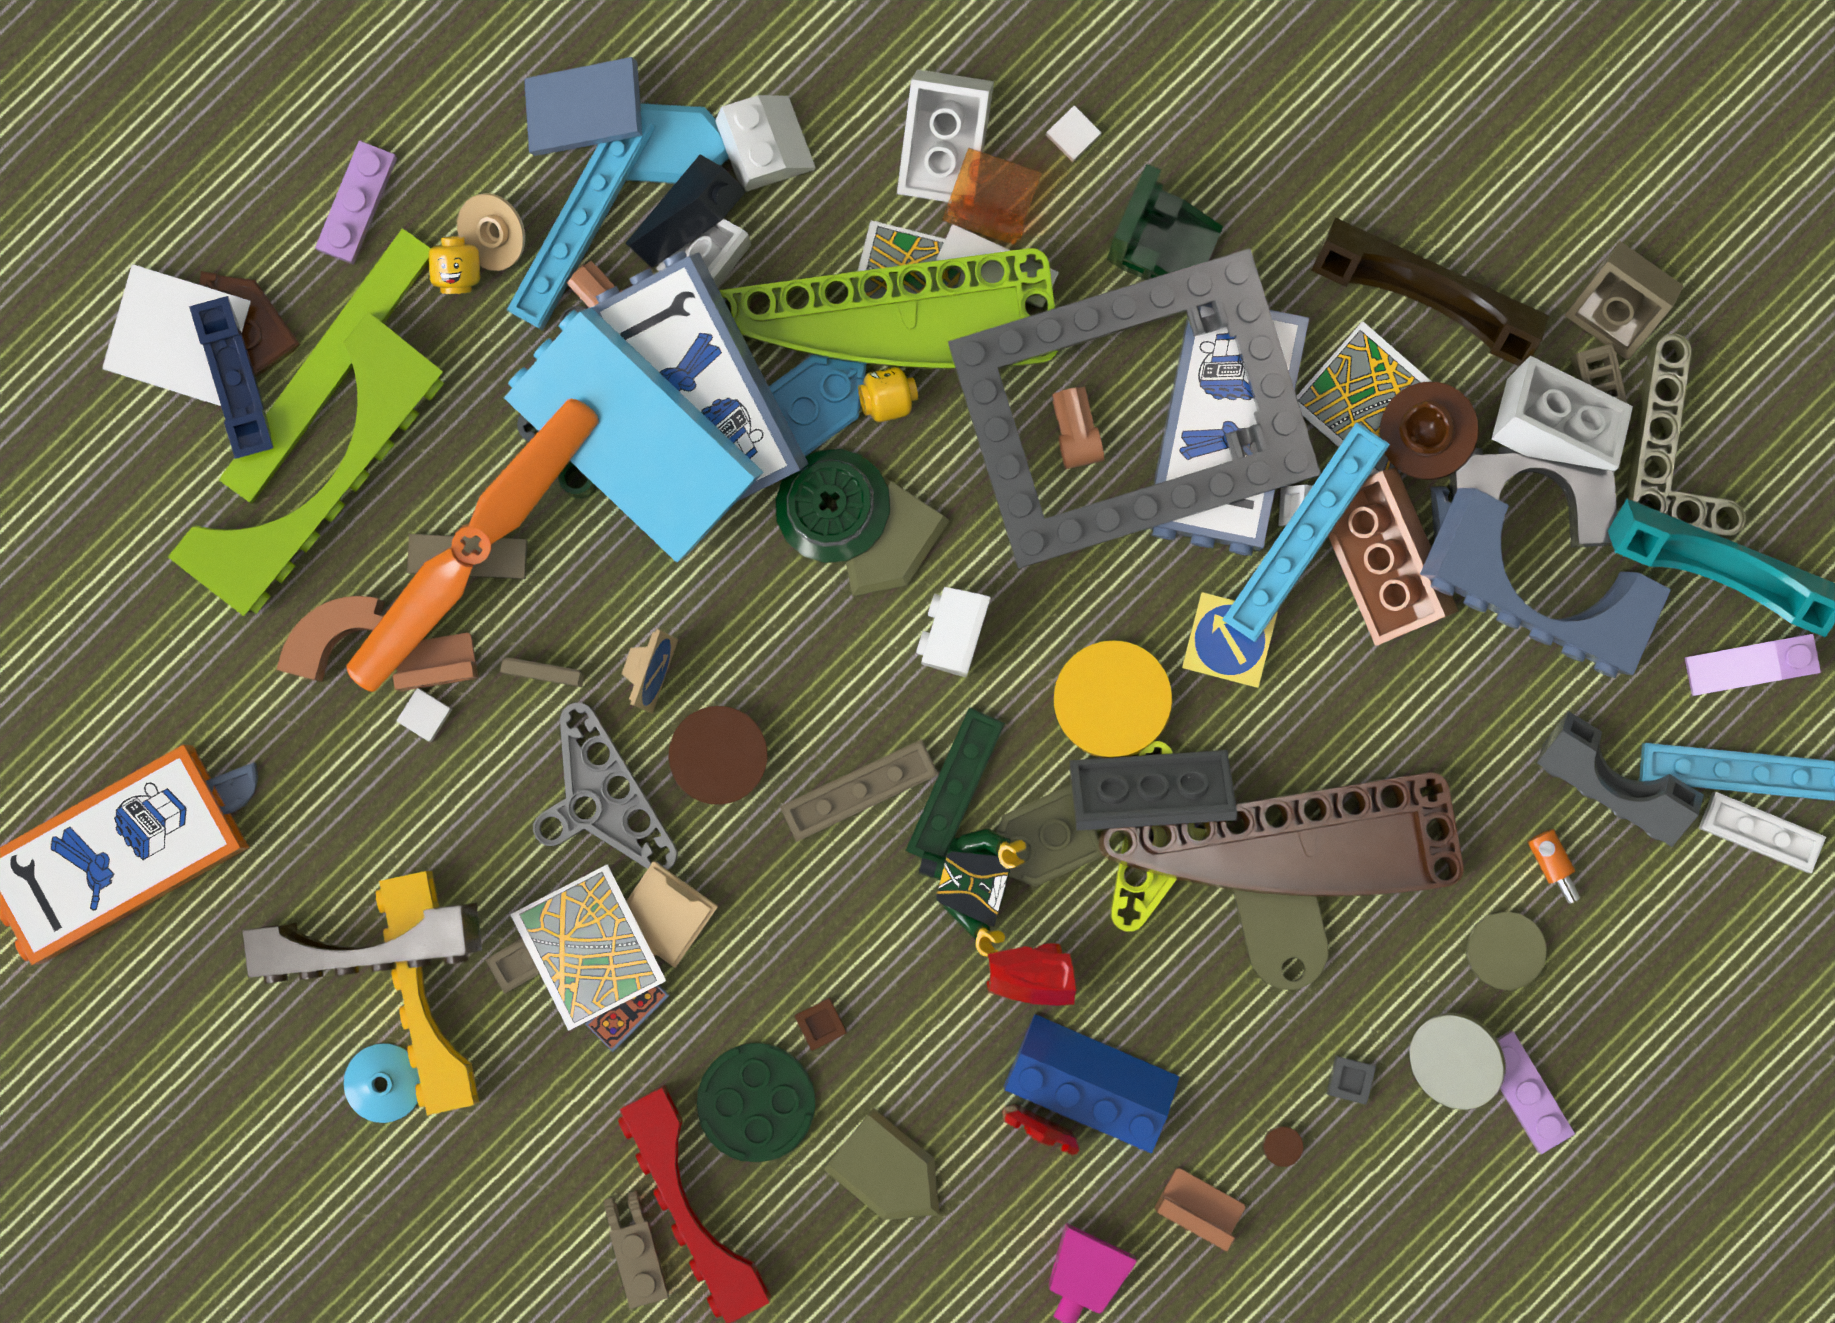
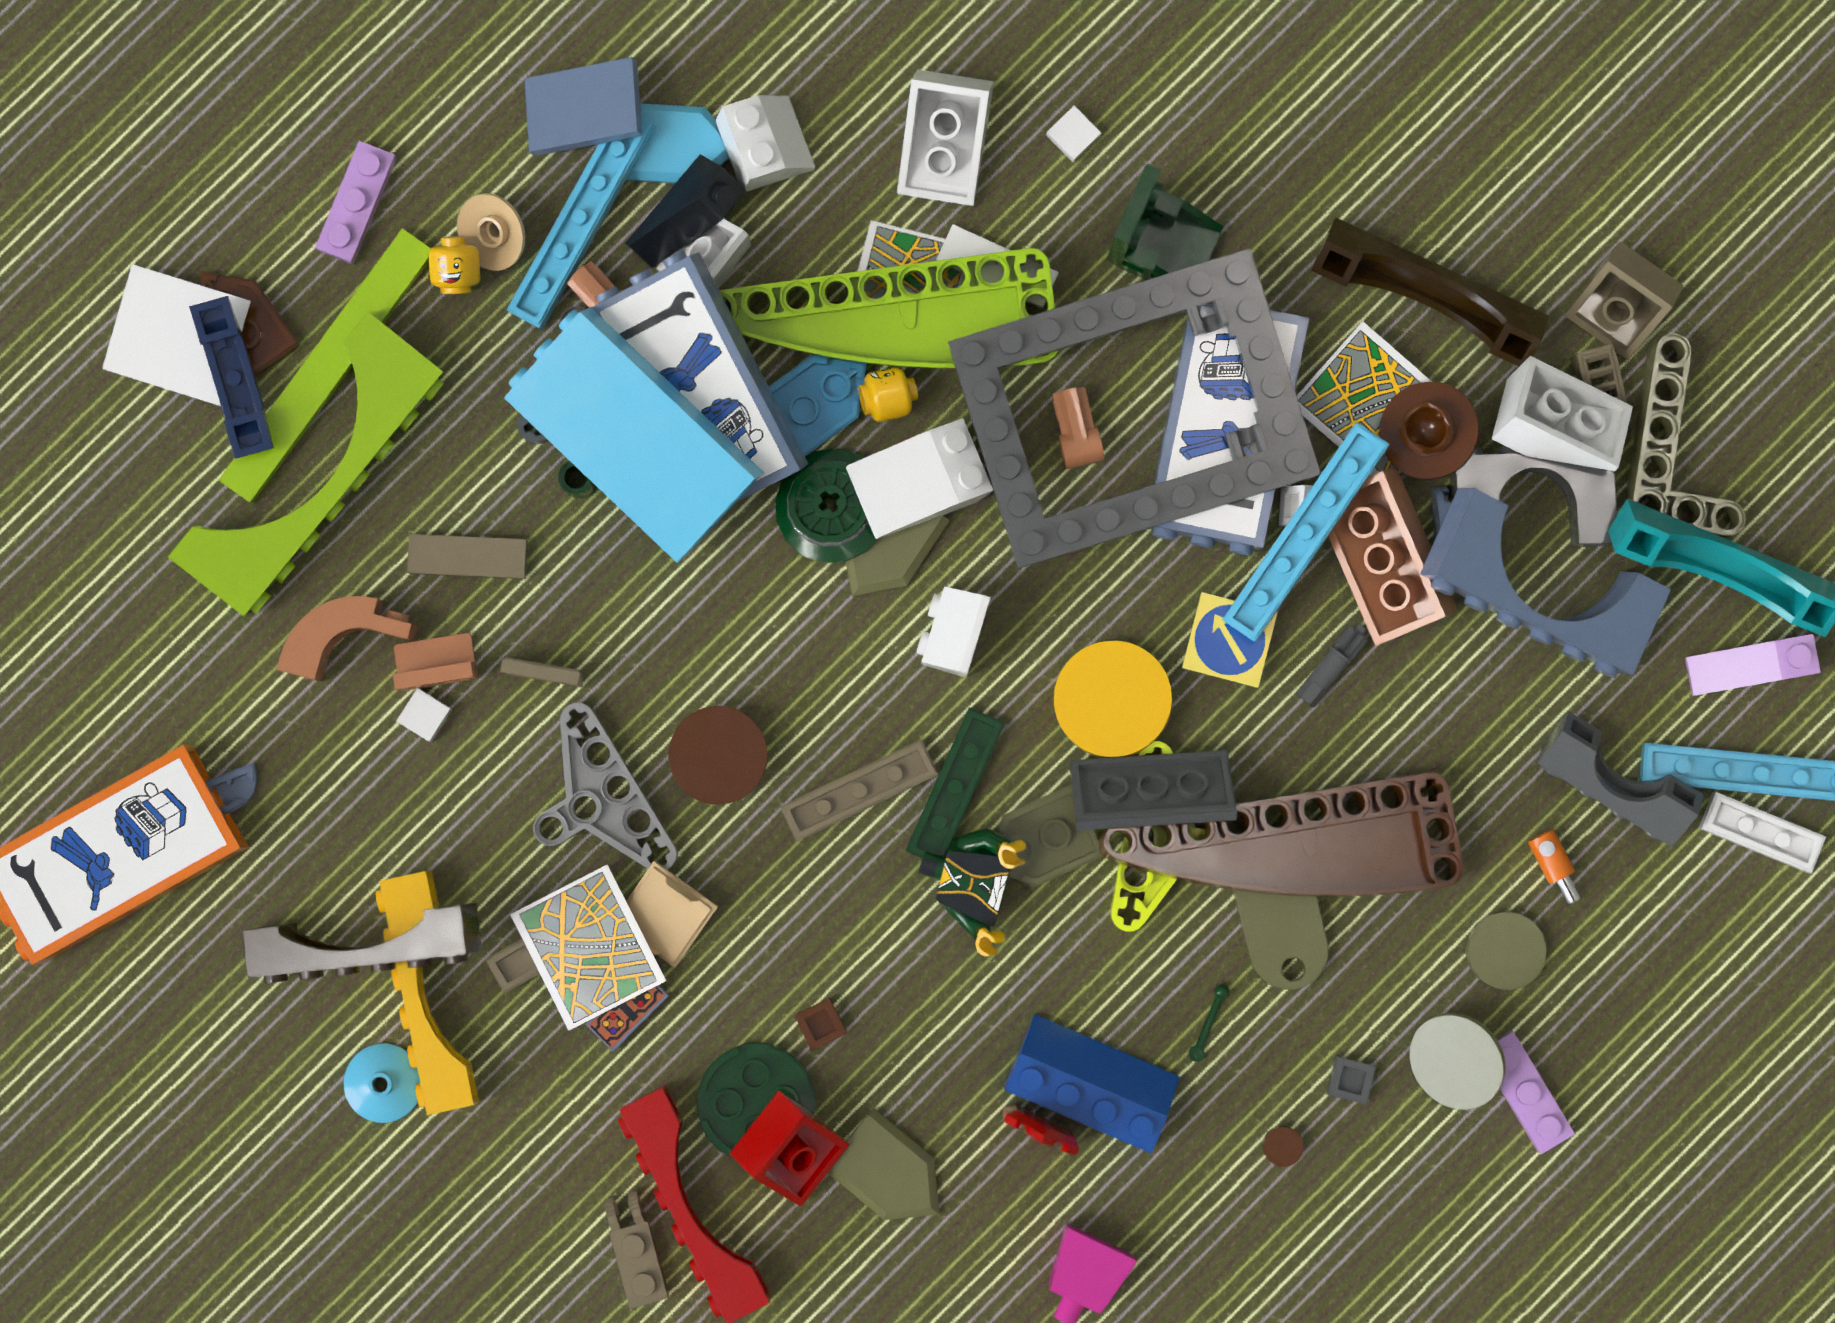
(497, 513): orange piece -> none
(648, 668): tan piece -> none
(789, 1149): none -> red slope
(920, 479): none -> white slope
(992, 196): clear orange hinge -> none
(1033, 975): red slope -> none
(1196, 1052): none -> dark green hinge
(1200, 1208): nougat panel -> none
(1333, 664): none -> dark grey piece

